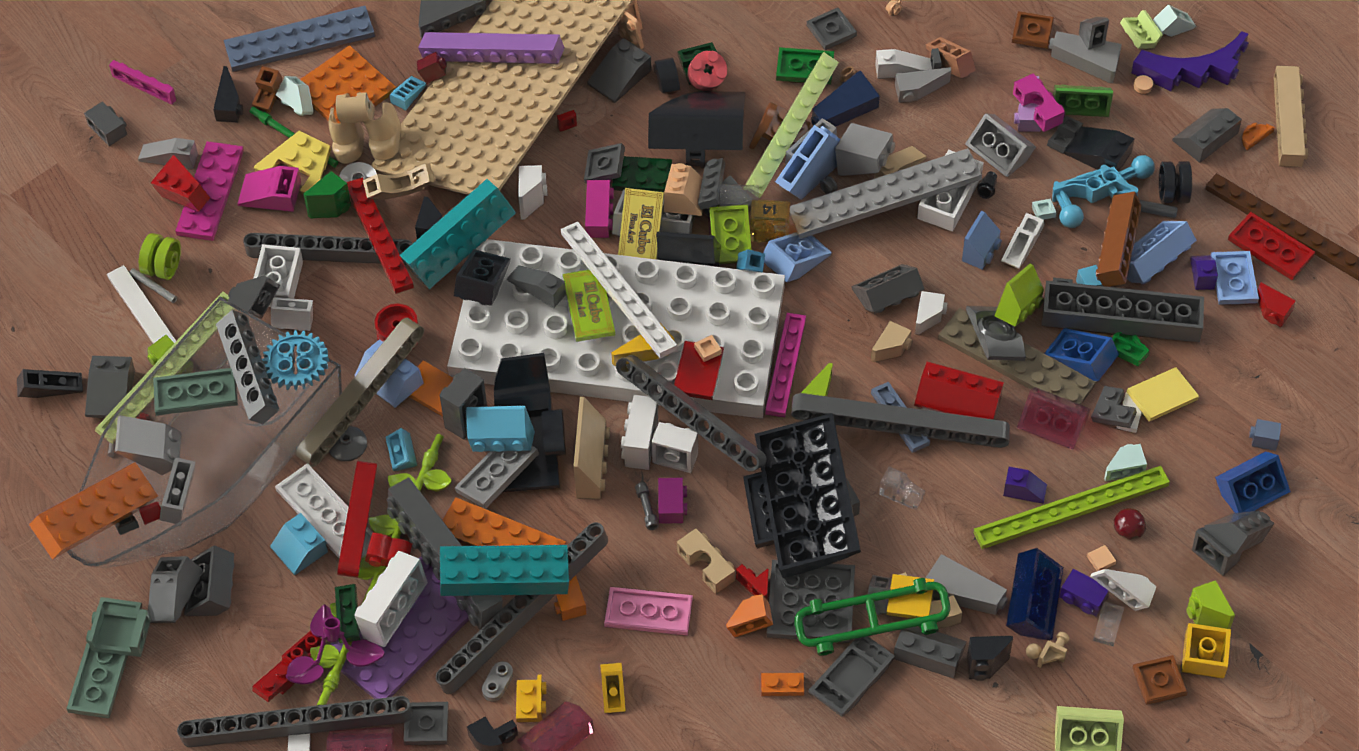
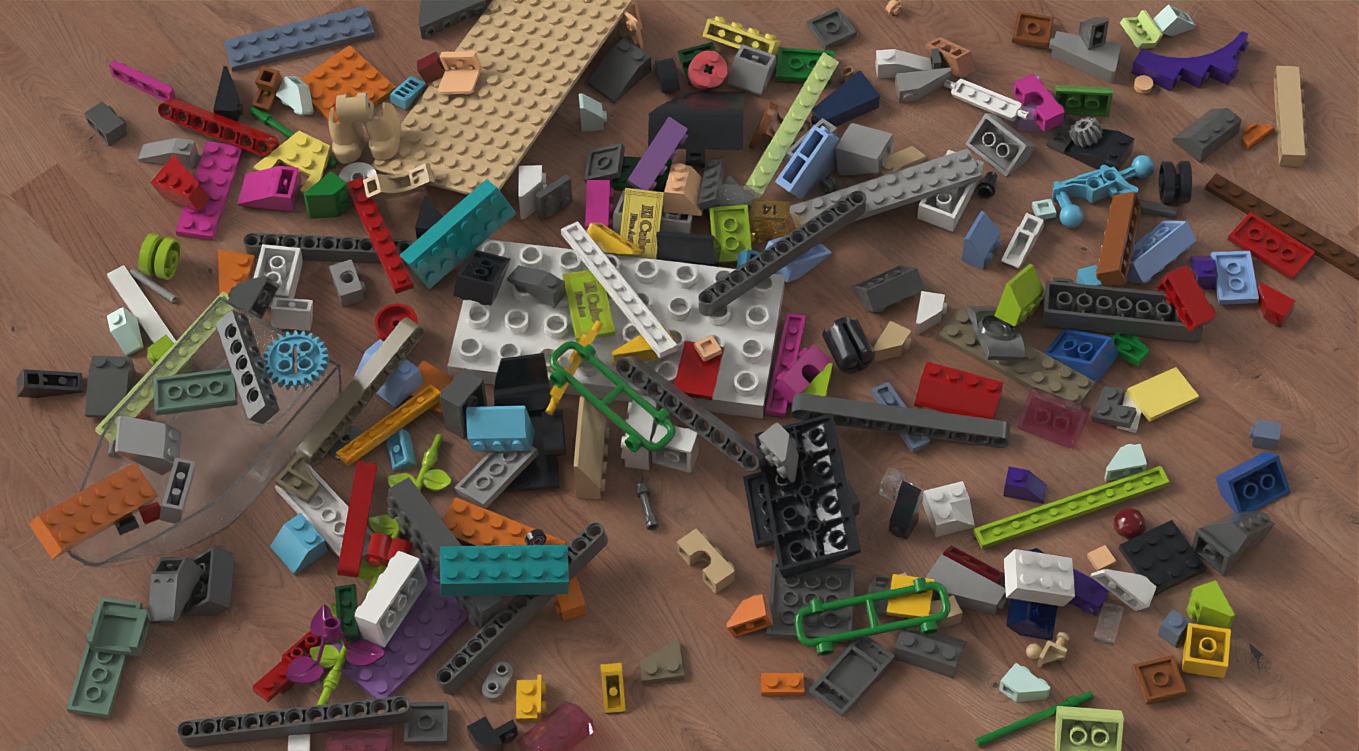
(125, 330): none -> light aqua slope
(225, 129): none -> red beam
(233, 269): none -> orange wing
(298, 480): none -> dark tan wing
(347, 292): none -> light grey brick
(389, 425): none -> light orange tile
(460, 73): none -> light nougat bracket
(493, 47): medium lavender brick -> none
(535, 537): none -> black tile
(554, 197): none -> dark grey plate
(566, 120): red tile -> none
(575, 362): none -> yellow plate
(591, 114): none -> light aqua slope
(610, 241): none -> yellow slope
(635, 440): none -> green bar
(648, 611): bright pink tile -> none
(657, 155): none -> medium lavender brick
(663, 665): none -> dark tan wing
(670, 500): magenta brick -> none
(735, 35): none -> light yellow brick
(752, 70): none -> light grey slope
(755, 585): red slope -> none
(780, 451): none -> light grey slope
(782, 253): none -> dark grey beam
(810, 363): none -> dark pink arch
(848, 345): none -> black cylinder
(906, 511): none -> black slope
(948, 509): none -> white slope
(974, 564): none -> dark red plate
(987, 100): none -> white plate
(987, 655): black slope -> none
(1023, 686): none -> light aqua slope
(1039, 577): none -> white brick
(1073, 701): none -> green bar
(1086, 131): none -> light grey gear
(1162, 557): none -> black plate
(1173, 628): none -> sand blue brick
(1187, 297): none -> red wedge

